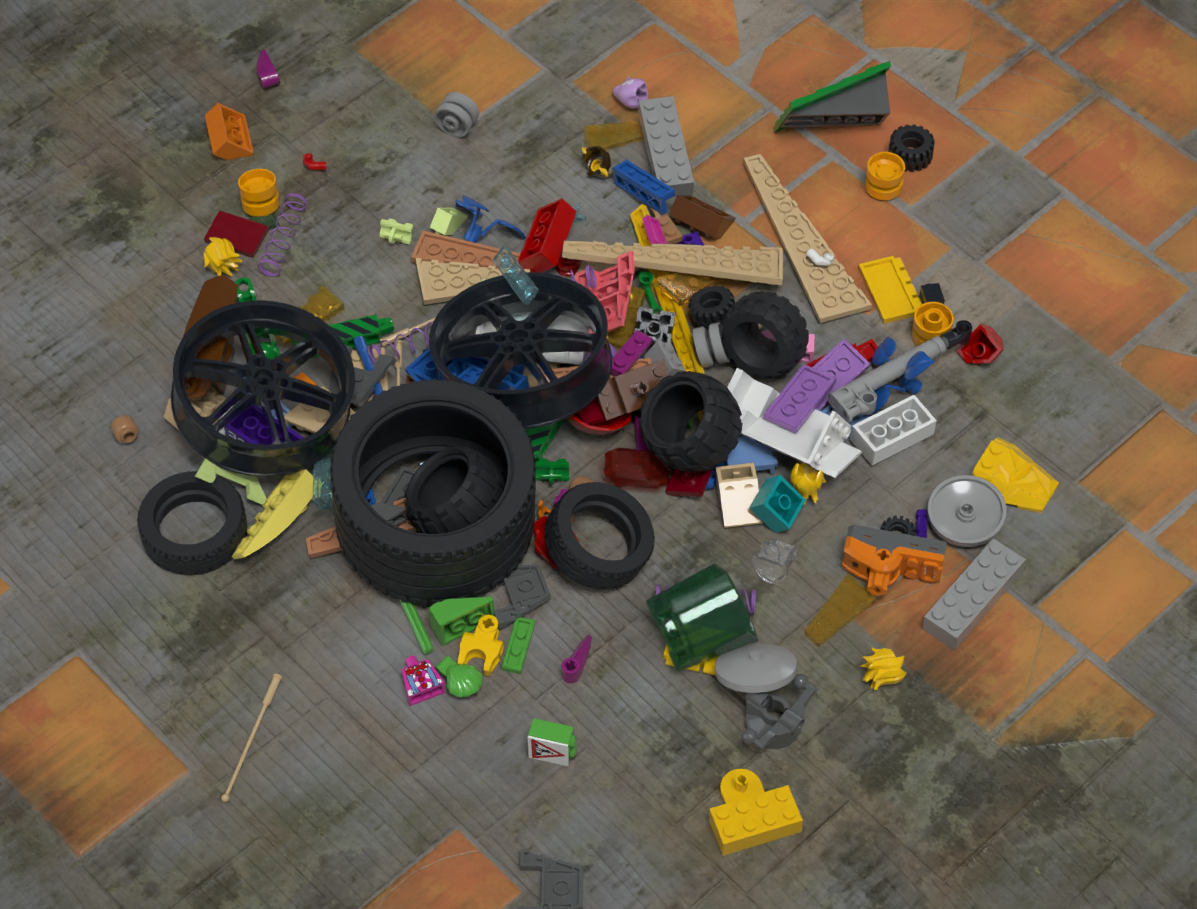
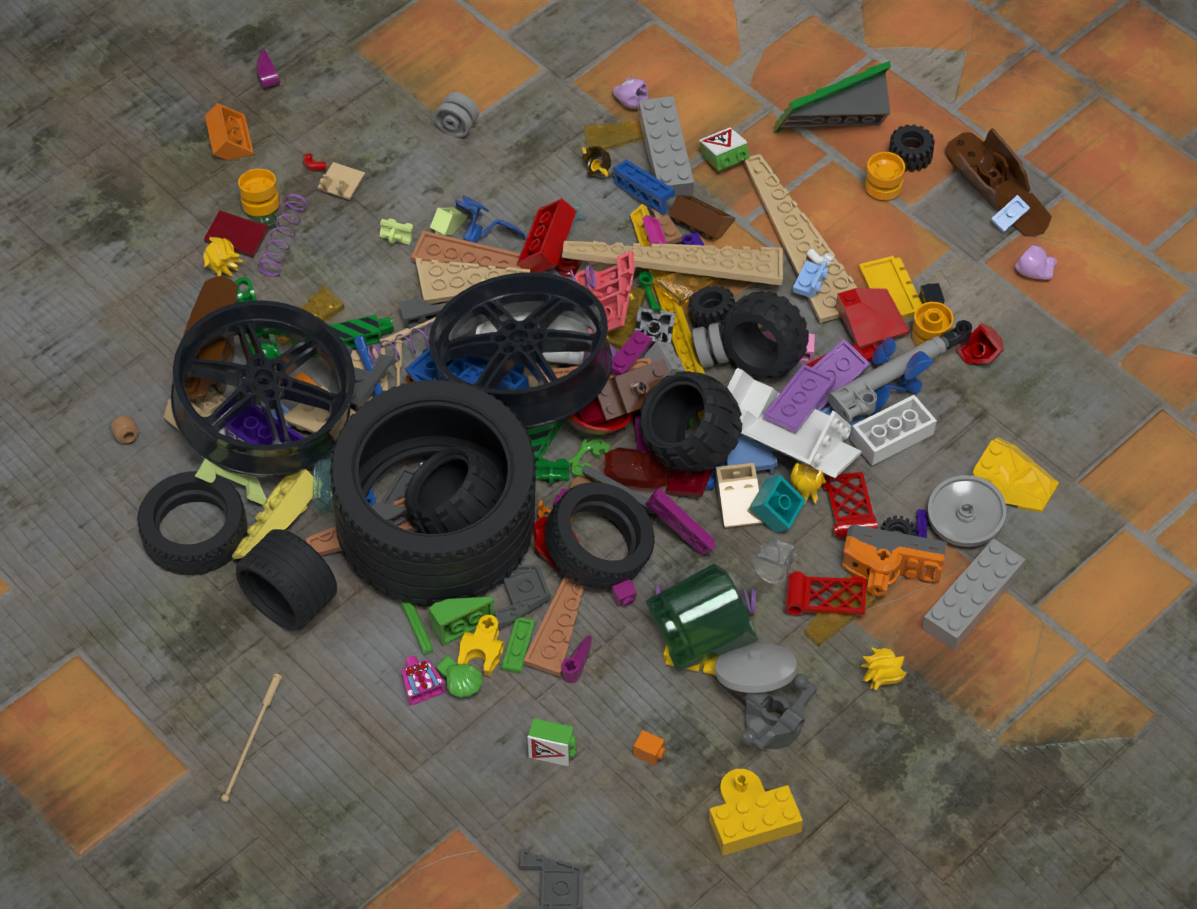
(286, 579): none -> black tyre
(341, 180): none -> tan plate
(416, 312): none -> dark grey slope
(515, 275): clear light blue plate -> none
(555, 632): none -> nougat wing
(597, 447): none -> bright green helmet
(599, 477): none -> dark grey tile
(624, 593): none -> magenta plate
(649, 748): none -> orange brick
(681, 522): none -> magenta fence
(724, 149): none -> piece
(799, 597): none -> red piece
(811, 279): none -> light blue bracket
(842, 524): none -> red piece
(870, 315): none -> red slope
(998, 177): none -> reddish brown piece
(1010, 213): none -> light blue plate
(1036, 264): none -> lavender piece

